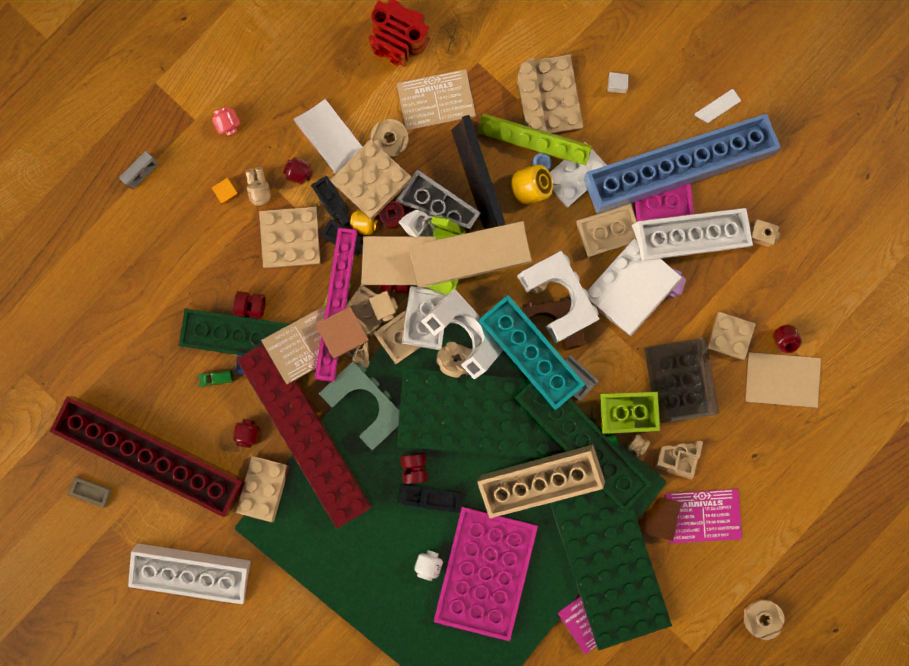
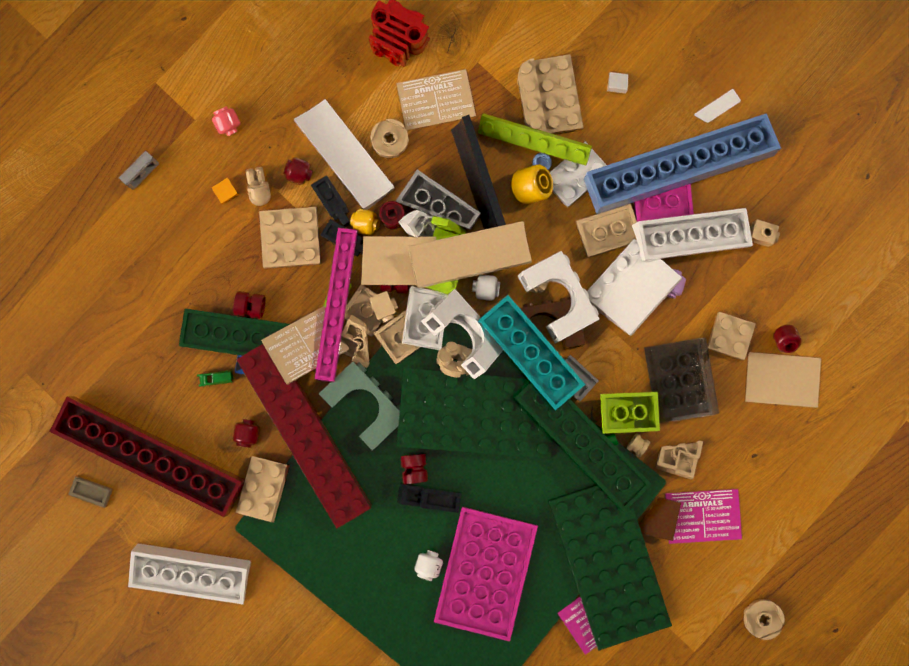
(341, 332): nougat tile -> none
(371, 179): tan plate -> none
(486, 287): none -> white head
(541, 481): tan brick -> none

